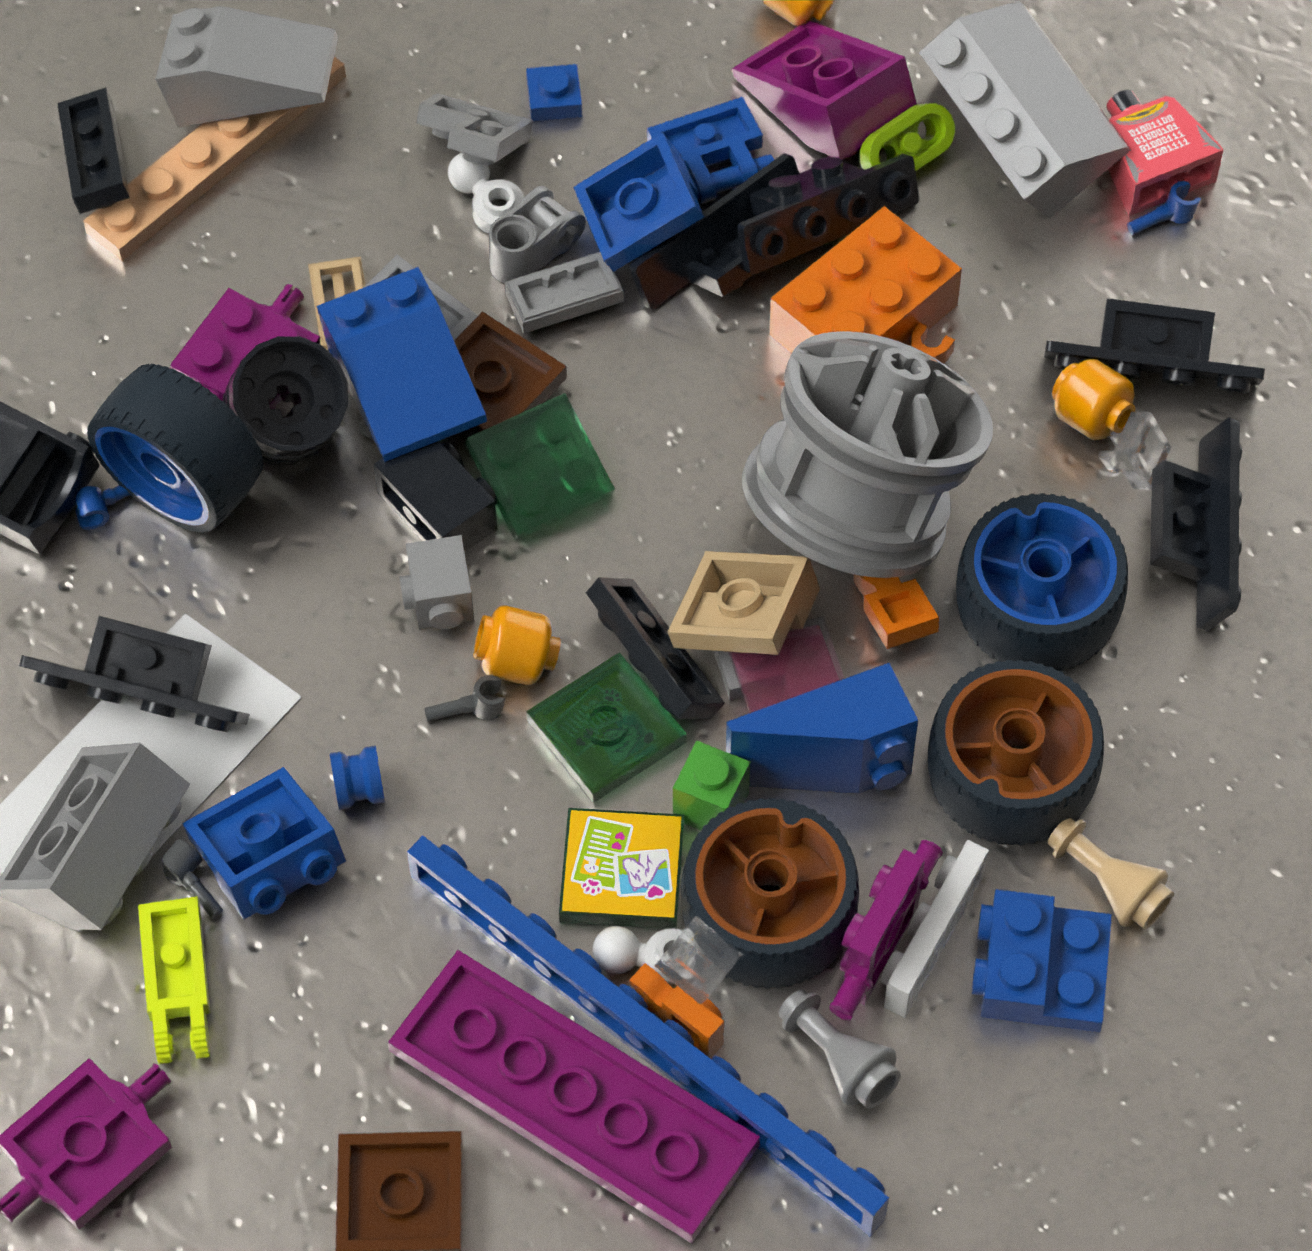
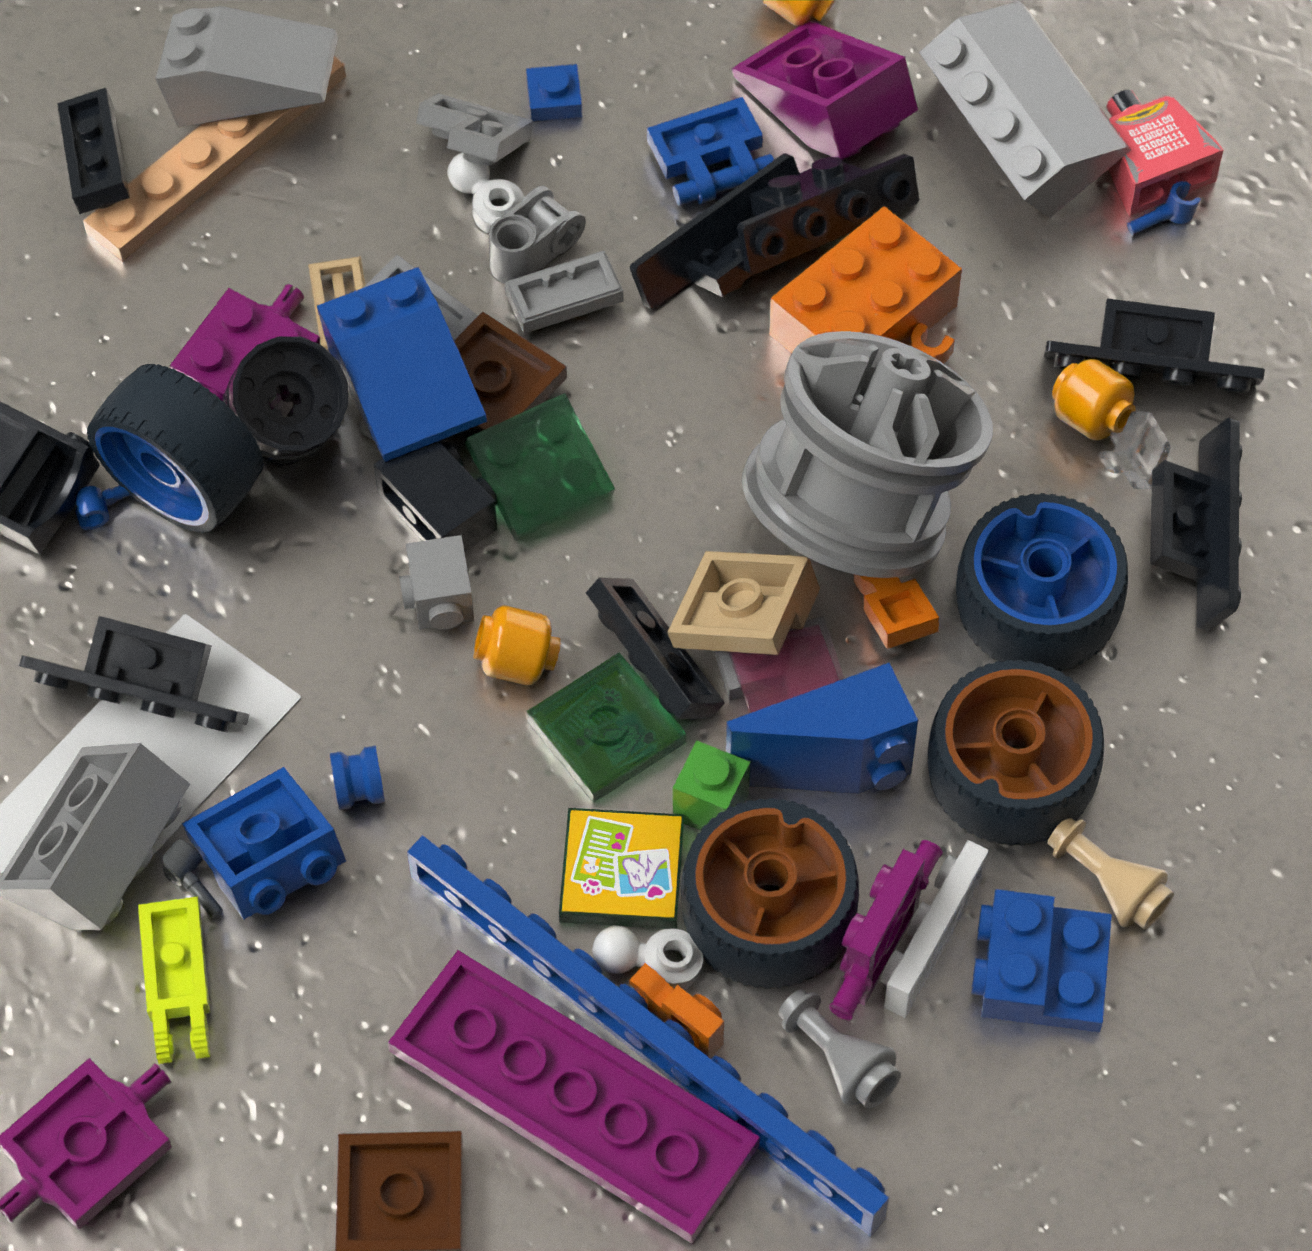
(475, 703): dark grey hand -> none
(639, 201): blue plate -> none
(698, 960): clear tile -> none
(902, 136): lime plate -> none

